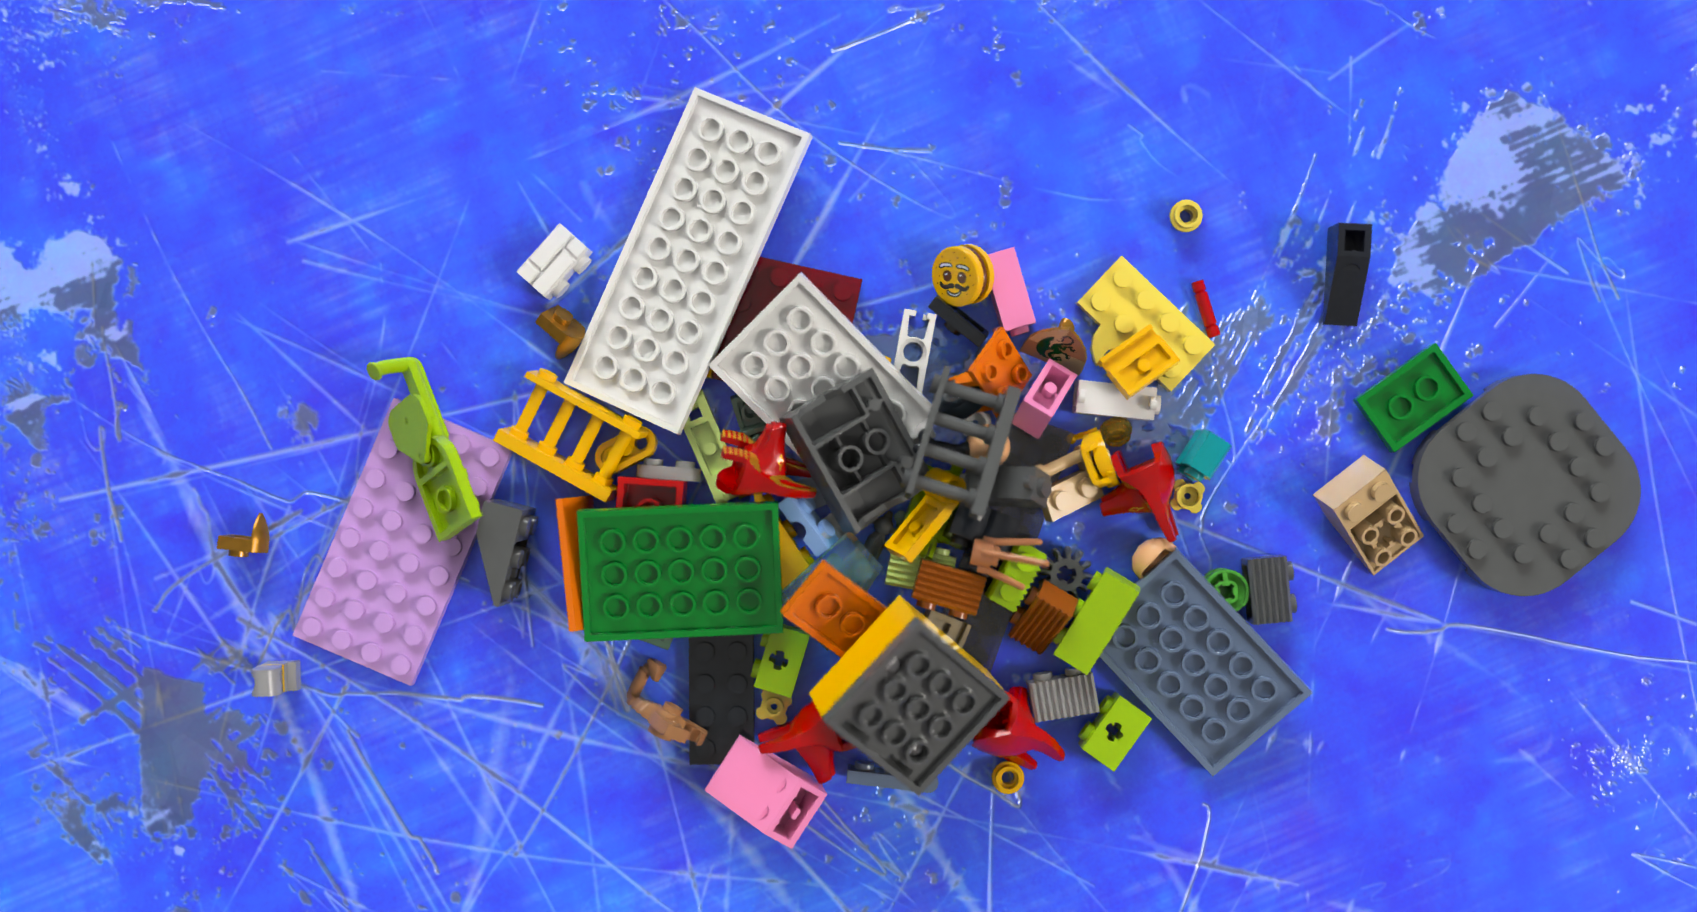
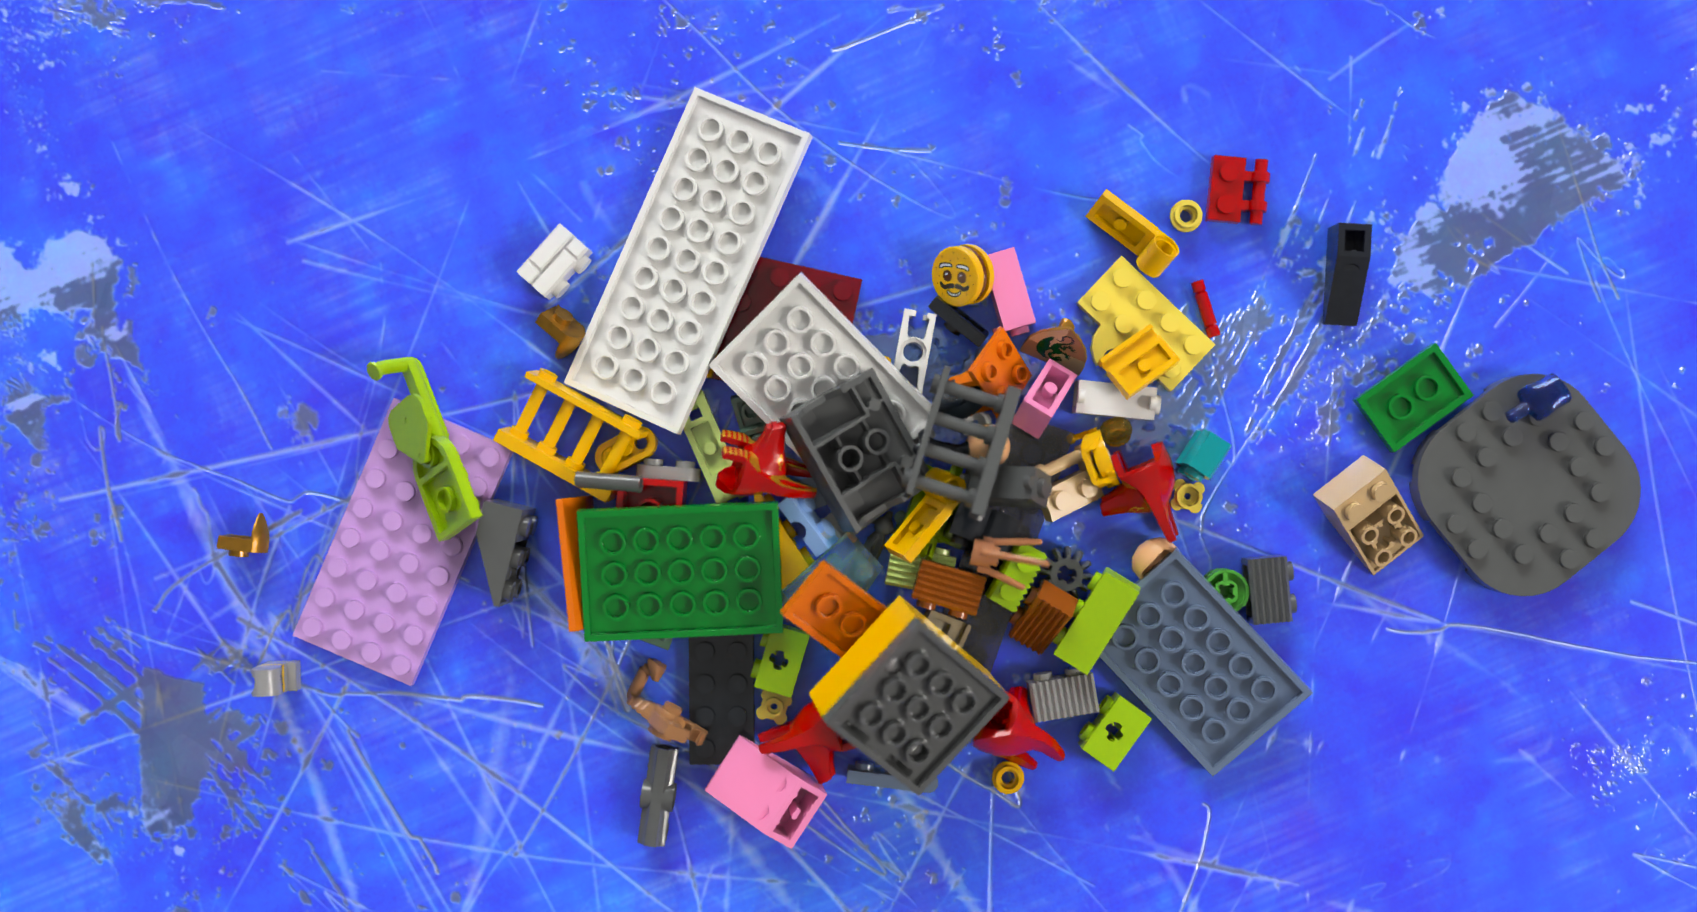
(608, 481): none -> dark grey piece
(658, 795): none -> dark grey piece
(1135, 232): none -> yellow plate
(1227, 186): none -> red plate
(1540, 399): none -> clear blue piece

